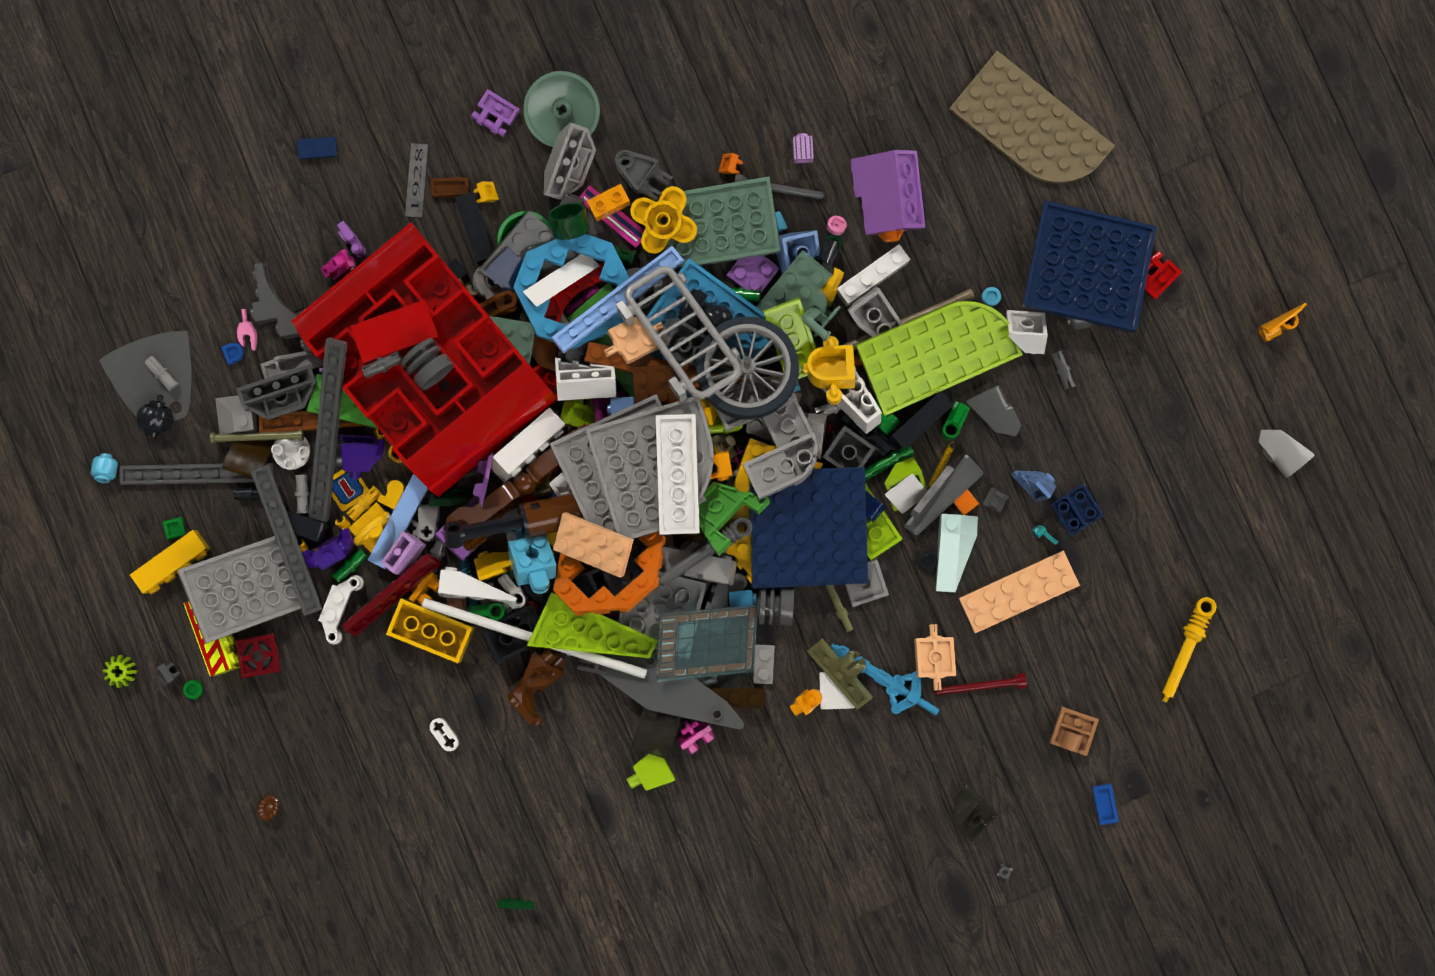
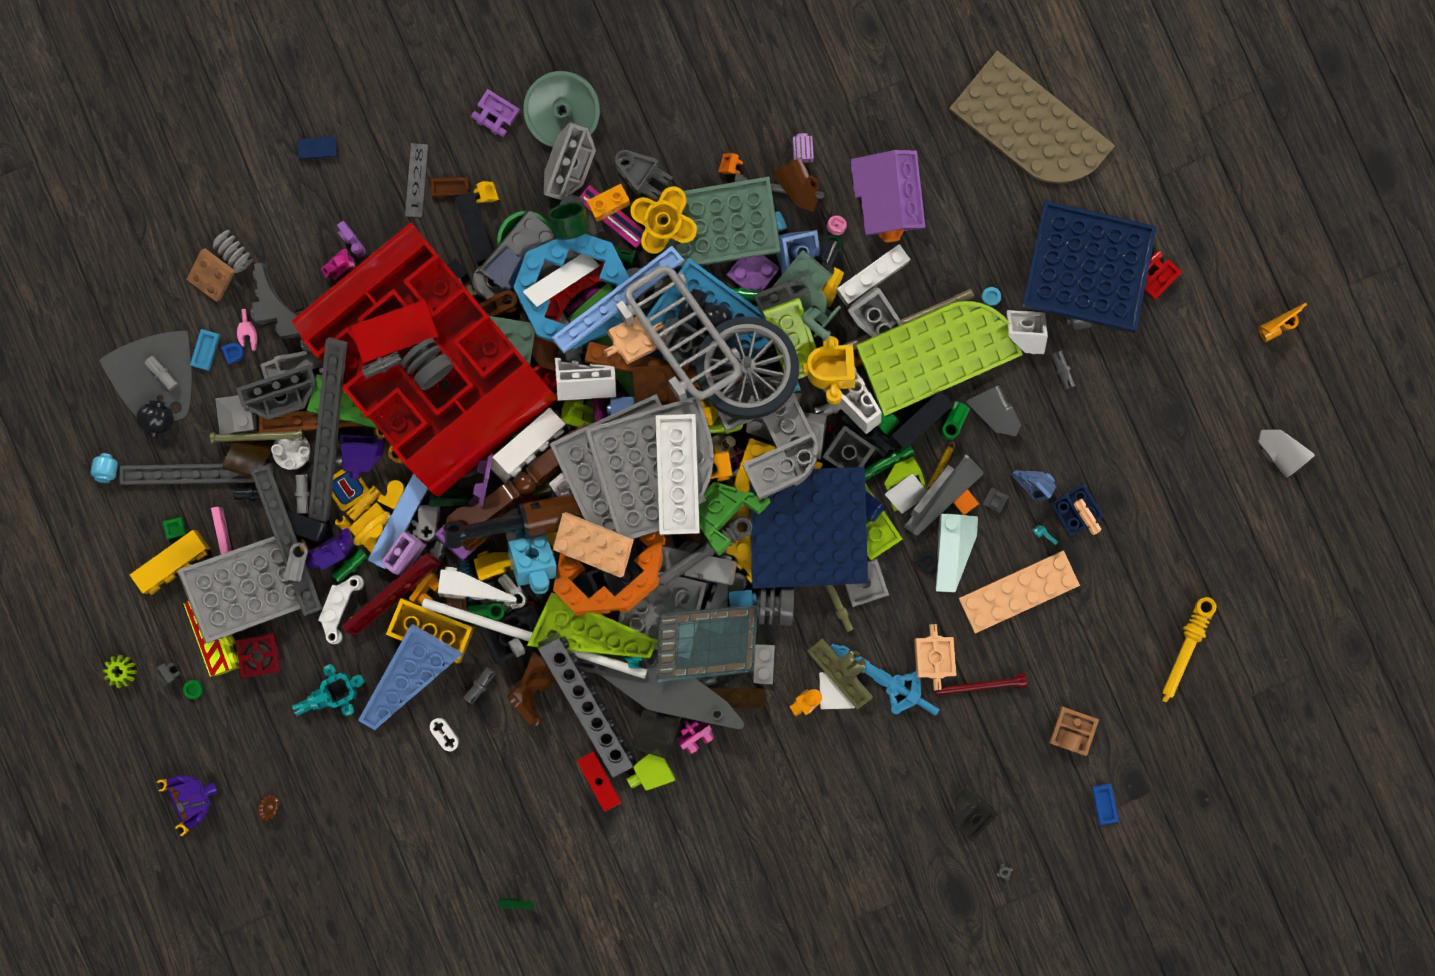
(189, 799): none -> dark purple torso
(205, 350): none -> dark azure tile
(210, 275): none -> medium nougat plate
(221, 530): none -> bright pink tile
(230, 251): none -> light grey piece
(295, 564): none -> light grey piece
(322, 697): none -> teal piece
(411, 669): none -> medium blue wing
(479, 685): none -> dark grey pin
(516, 647): none -> light grey axle
(604, 792): none -> red tile
(615, 763): none -> black brick
(633, 662): none -> teal hand
(779, 294): none -> dark grey hinge
(798, 184): none -> reddish brown panel
(1087, 517): none -> light nougat axle

